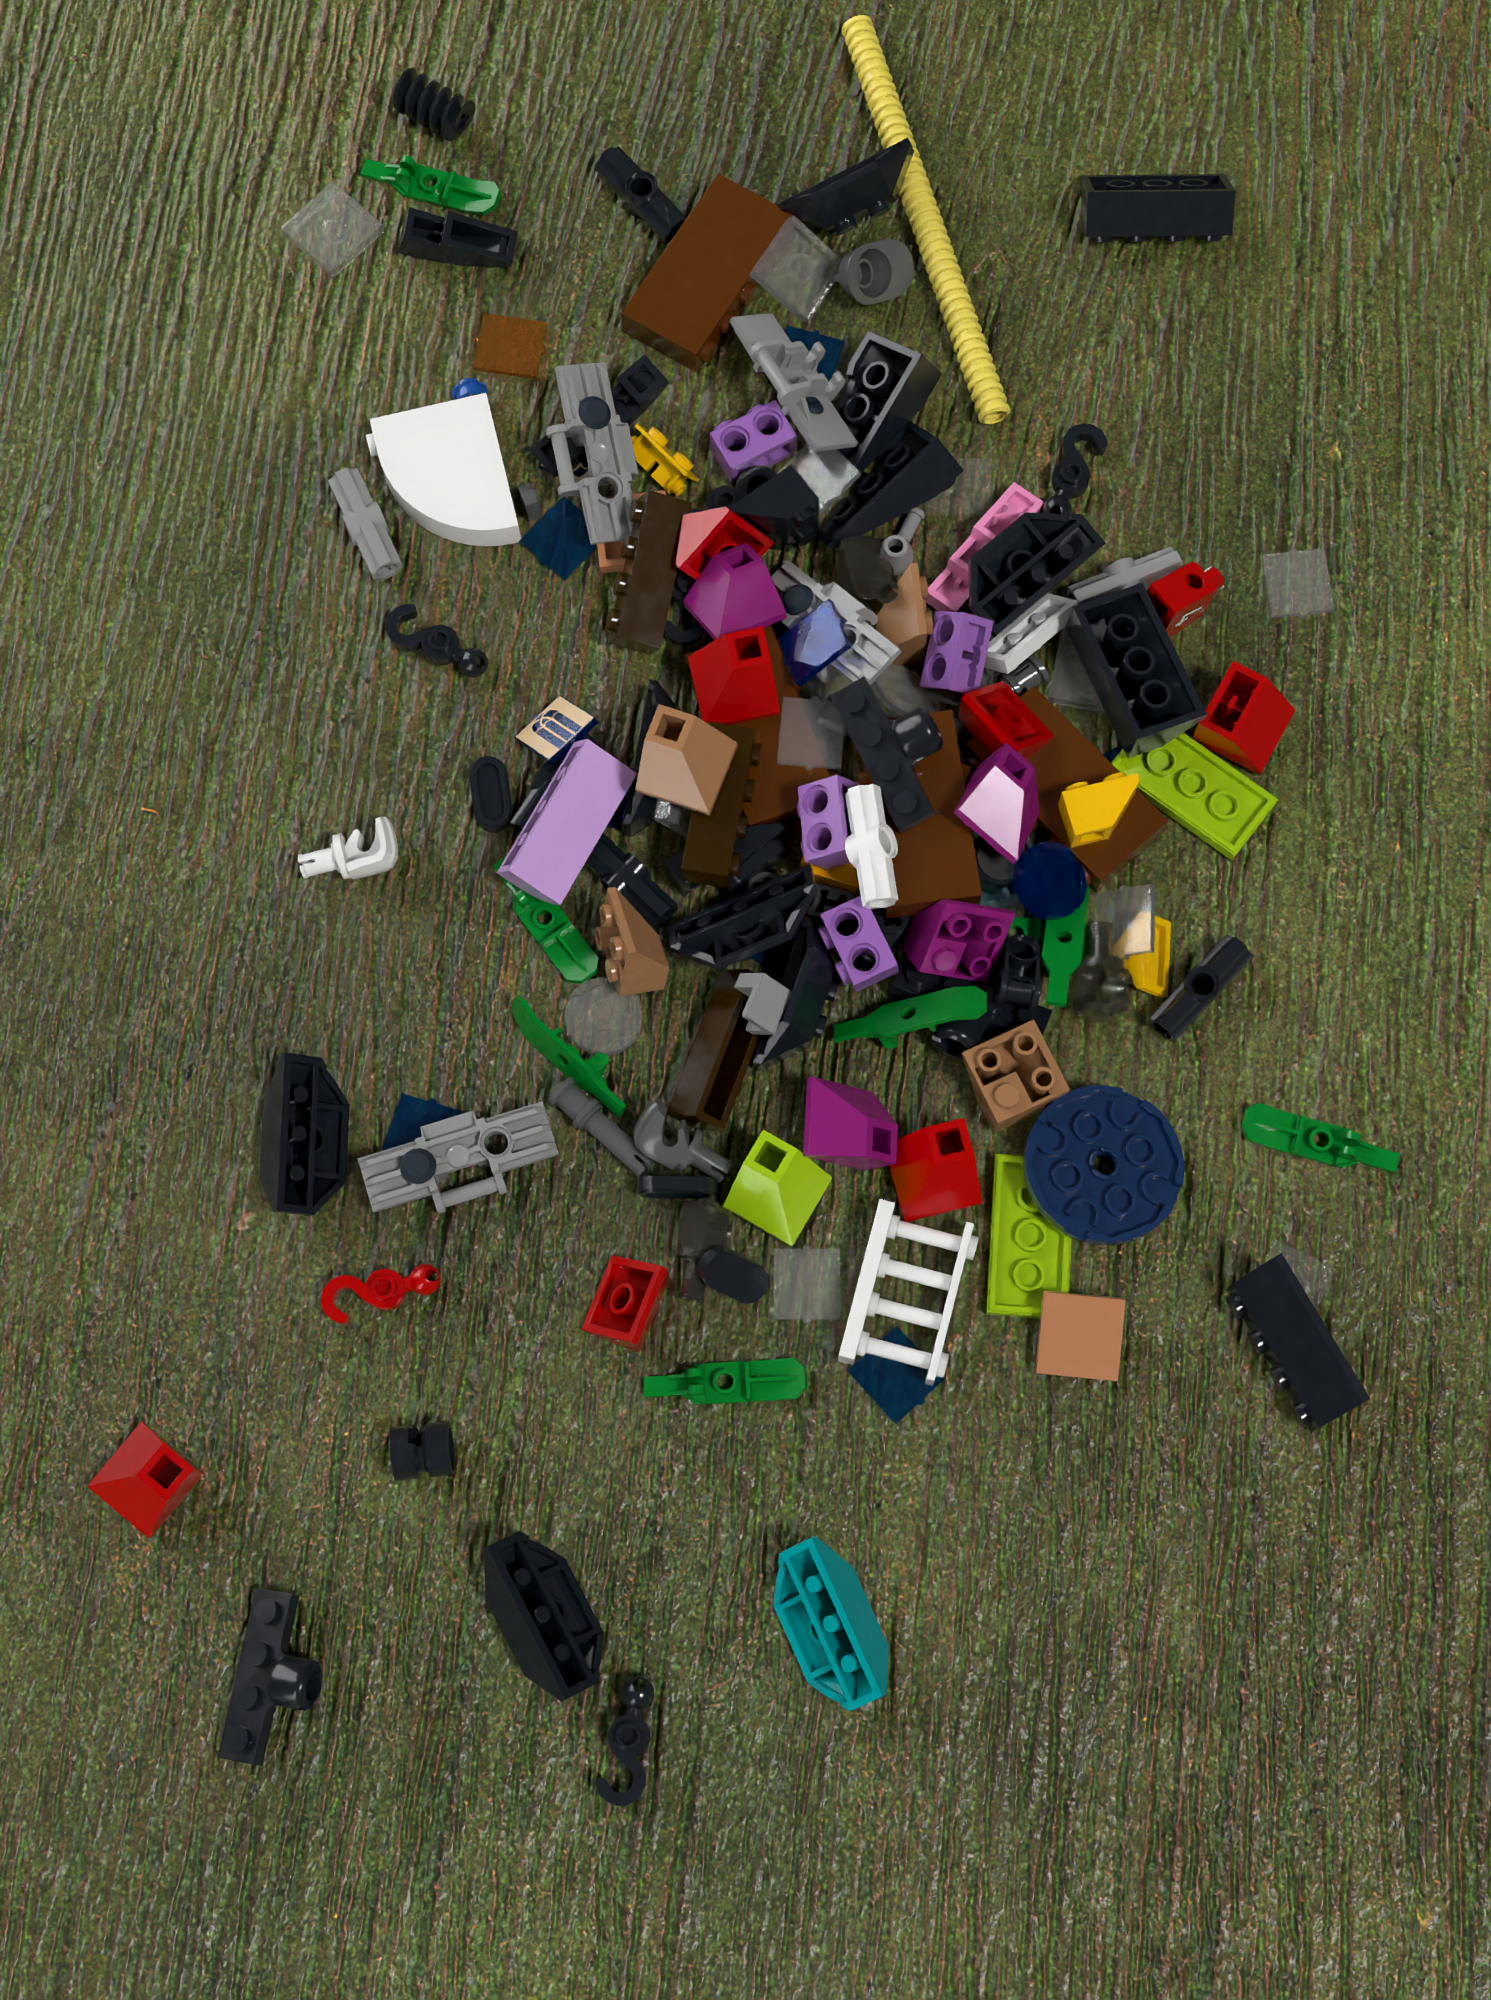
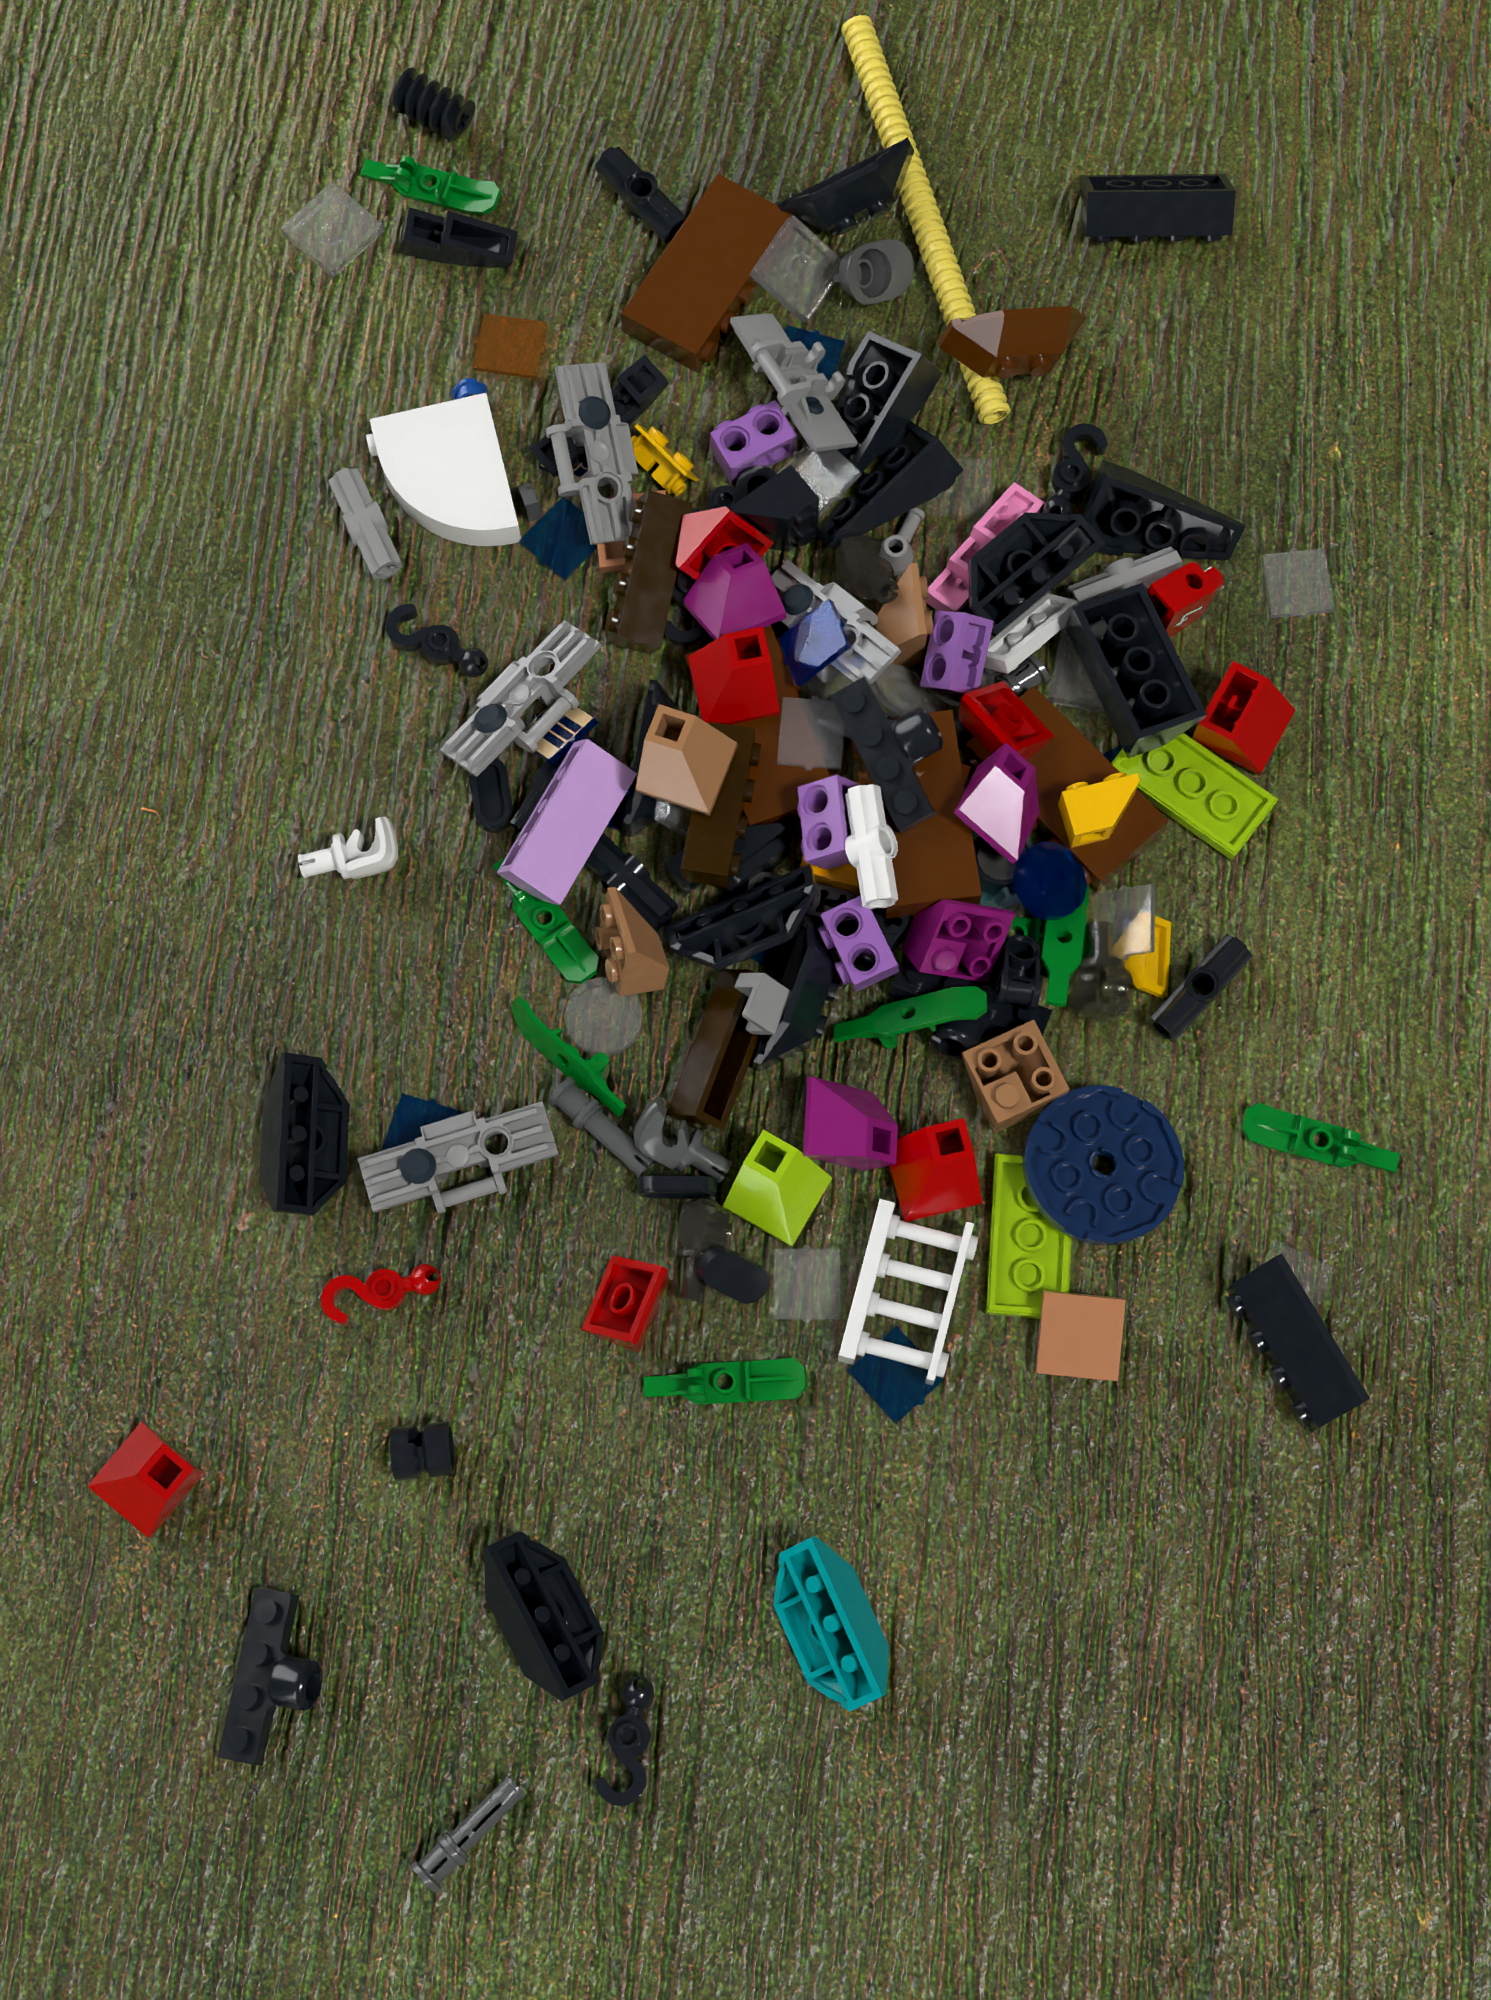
(455, 1854): none -> dark grey pin
(513, 691): none -> light grey piece
(1012, 340): none -> reddish brown wedge
(1147, 517): none -> black wedge

